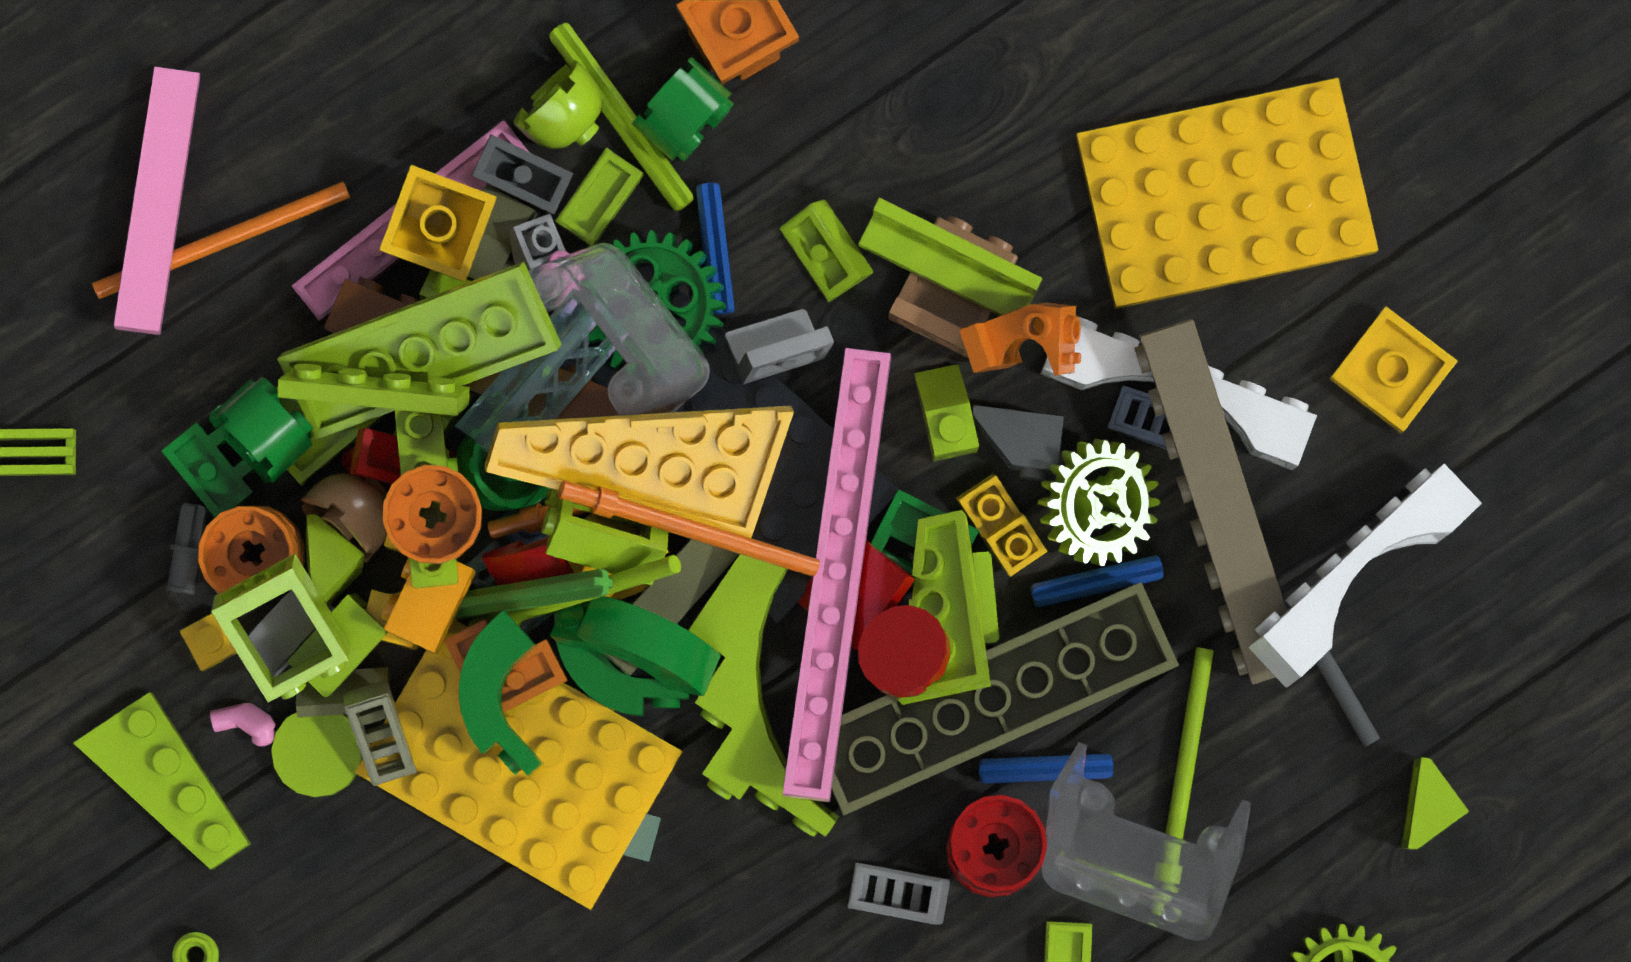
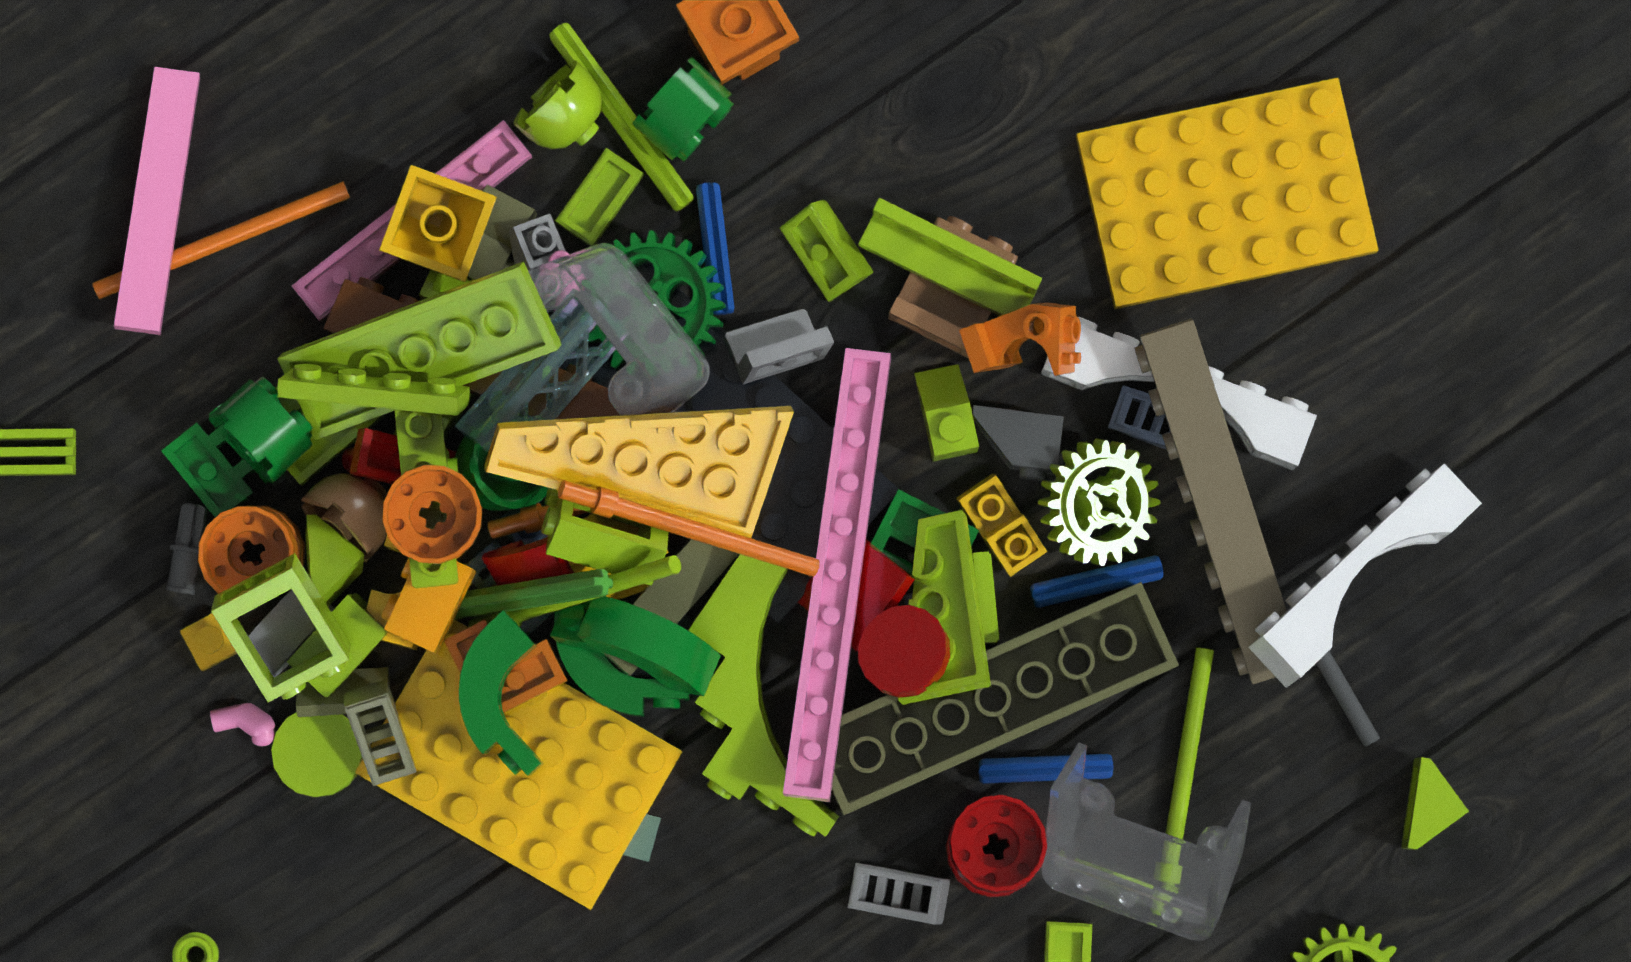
(160, 773): lime wing -> none
(522, 174): dark grey slope -> none
(1393, 369): yellow plate -> none

